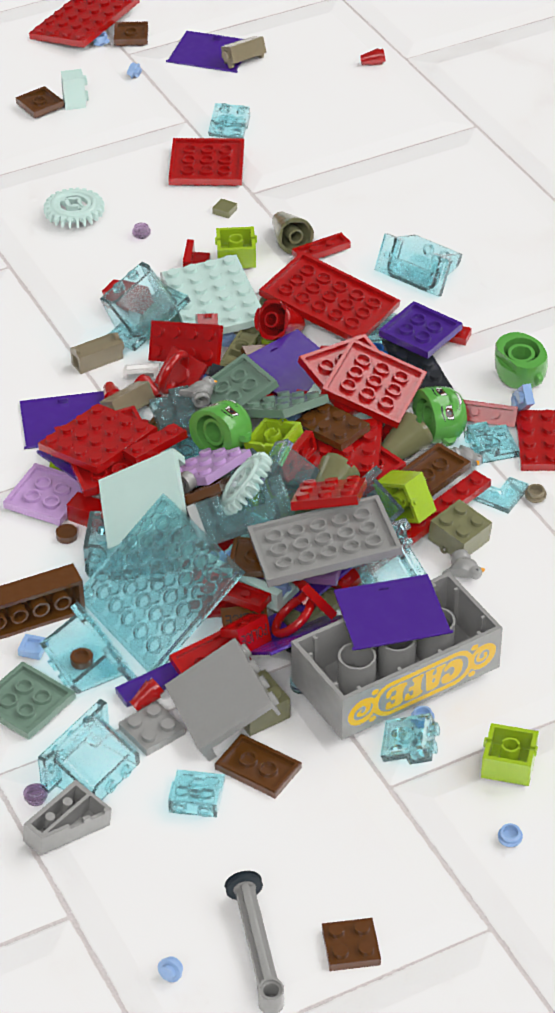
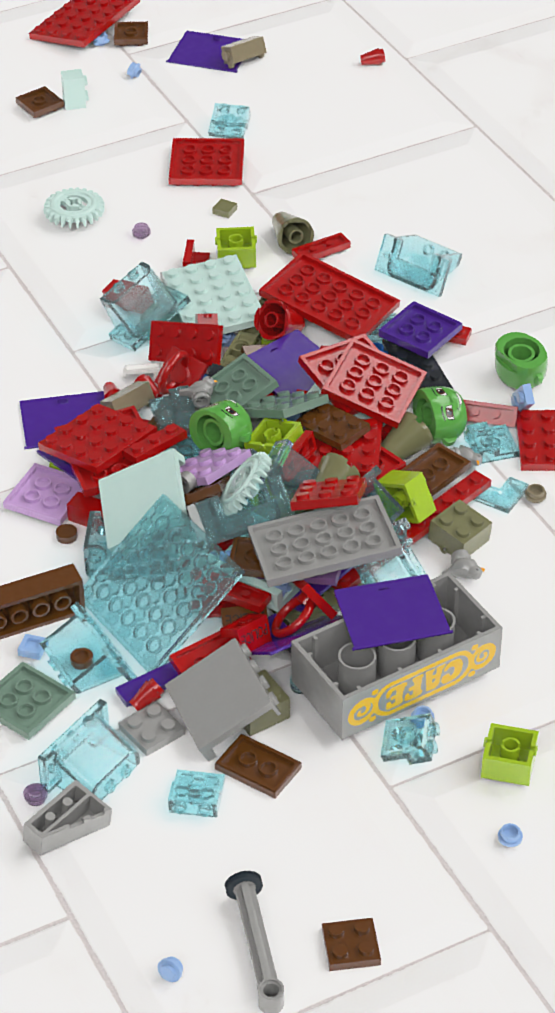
(97, 352): dark tan brick -> none

